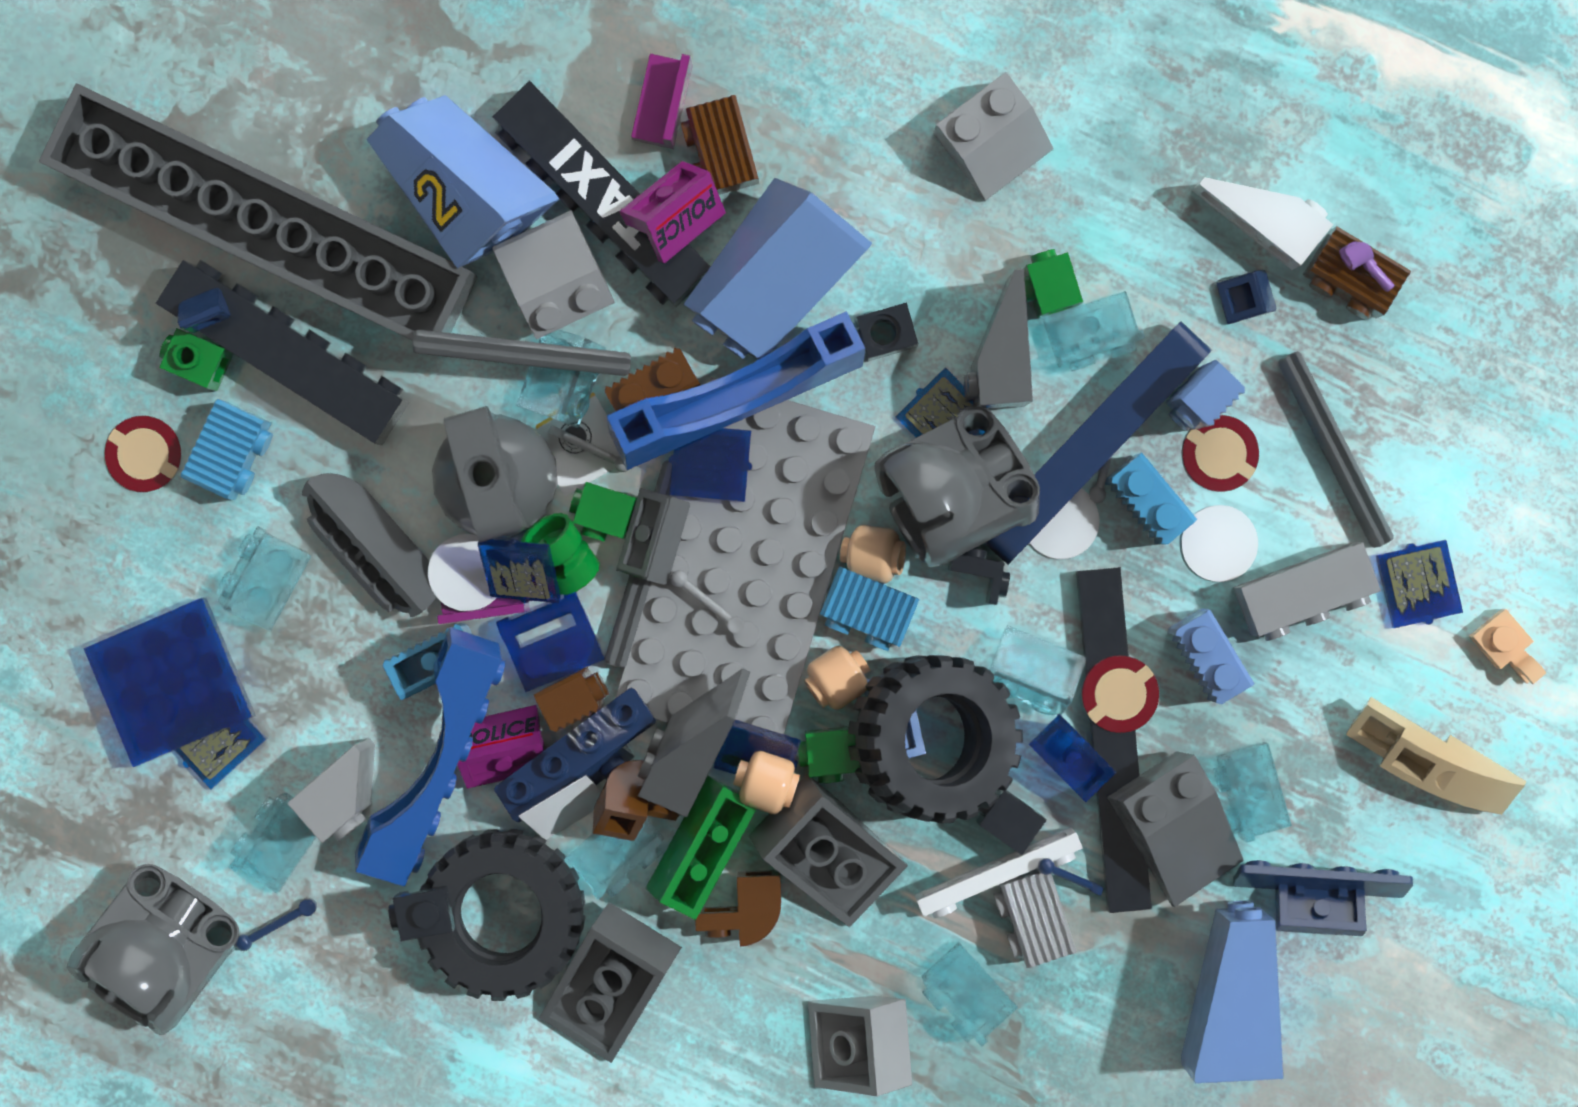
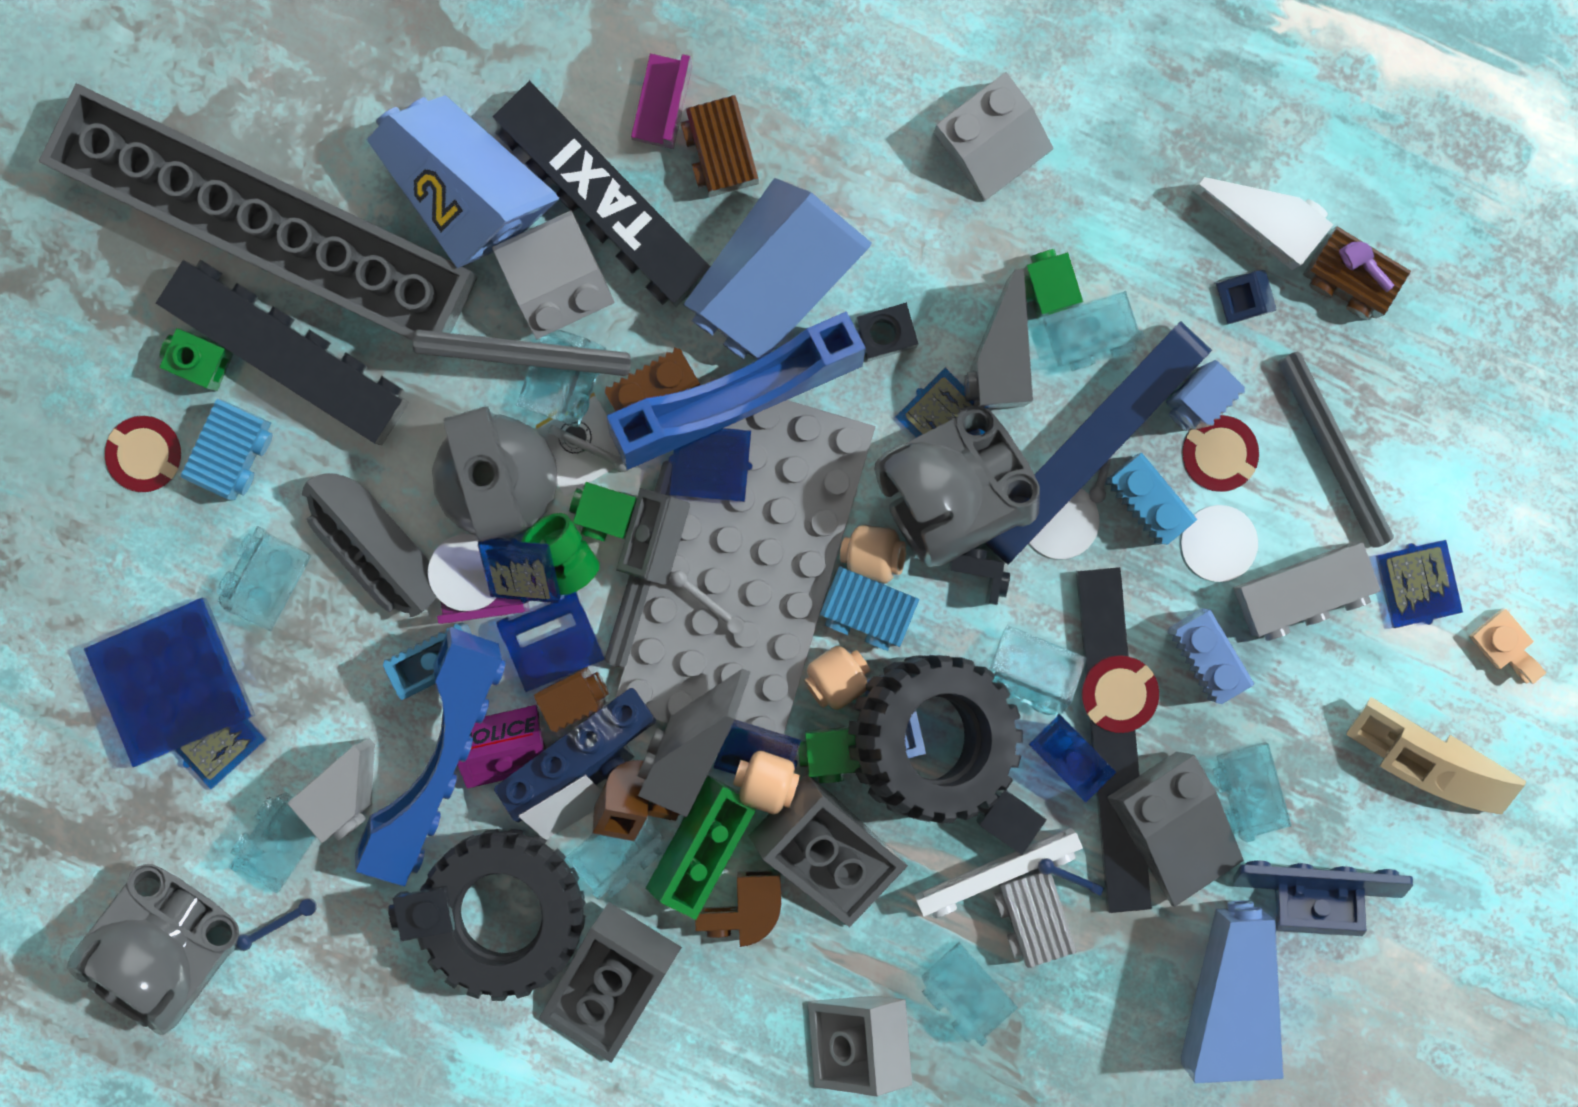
(203, 311): dark blue slope -> none
(675, 209): magenta panel -> none

